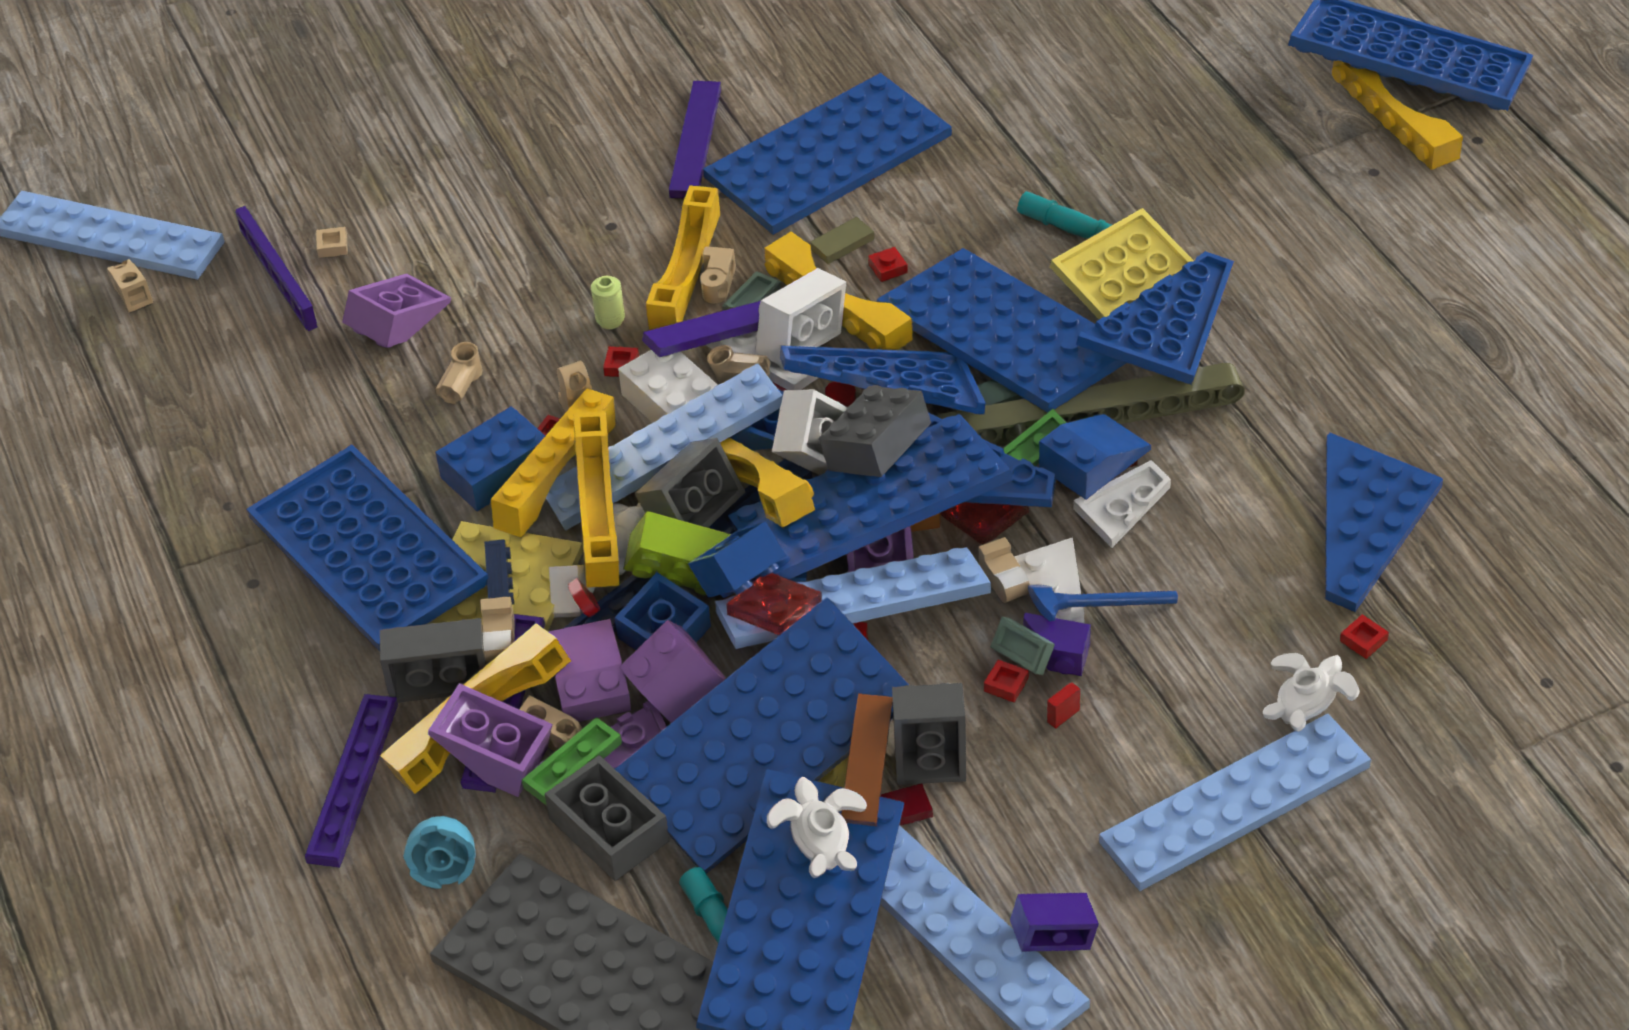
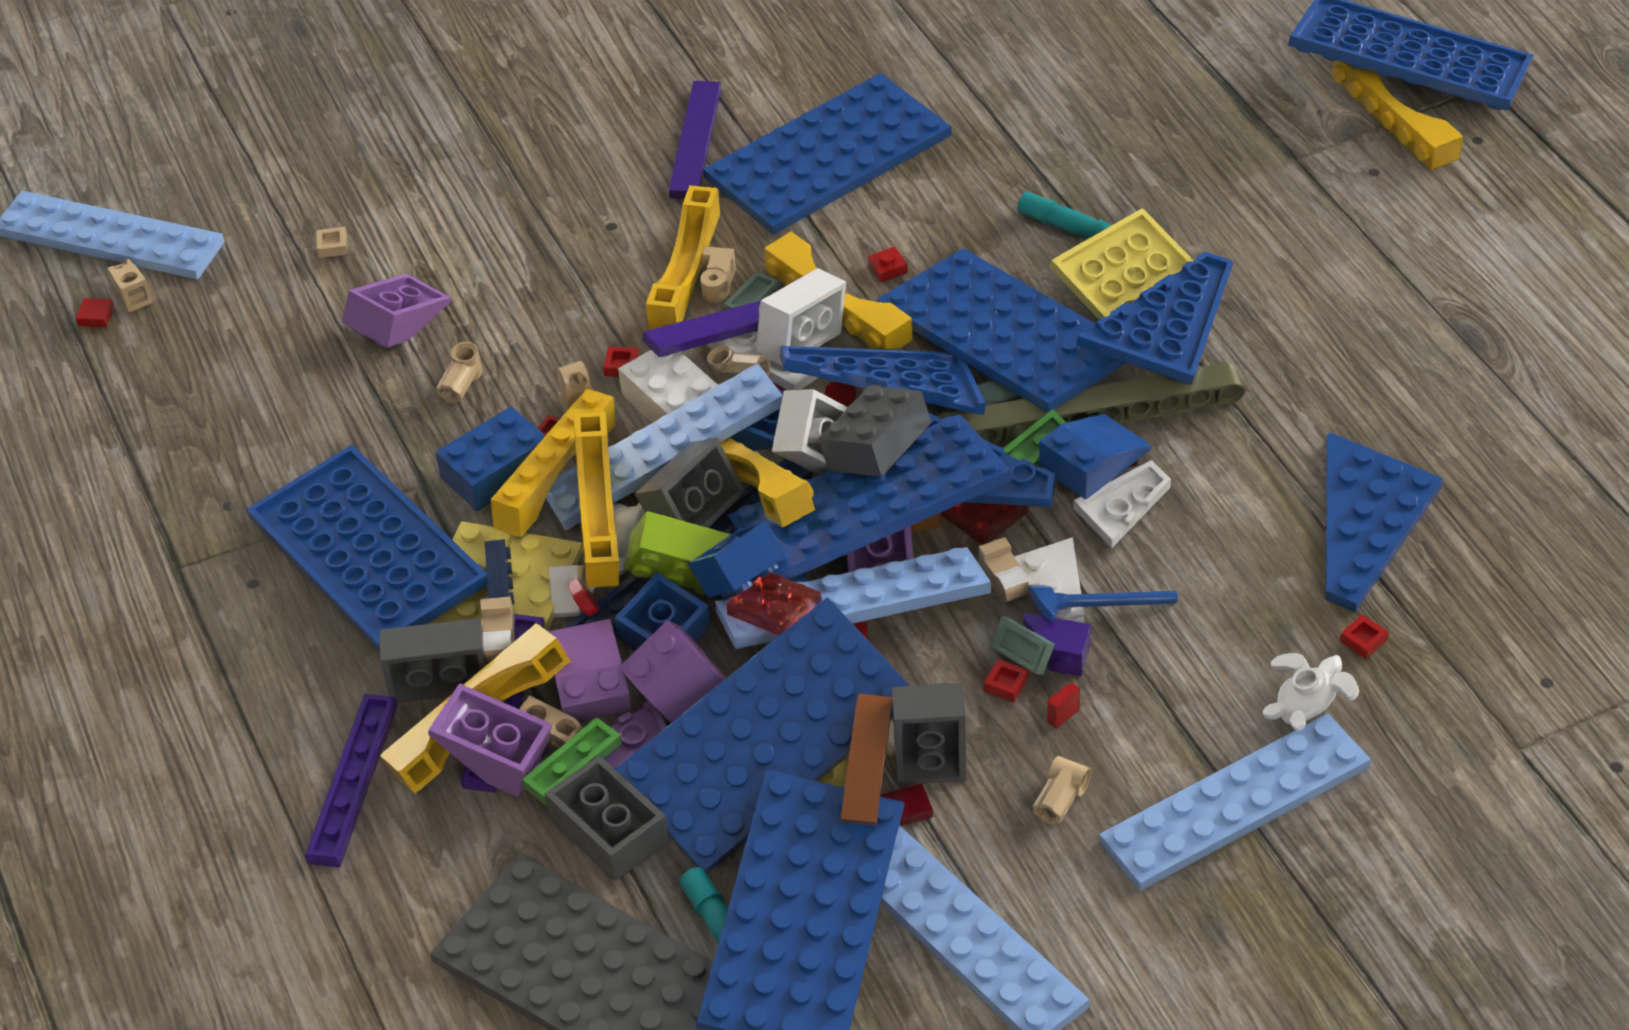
(95, 312): none -> red tile
(276, 268): dark purple tile -> none
(440, 852): medium azure cylinder -> none
(608, 302): yellowish green head -> none
(818, 825): white animal -> none
(842, 240): olive tile -> none
(1054, 922): dark purple brick -> none
(1064, 783): none -> tan piece

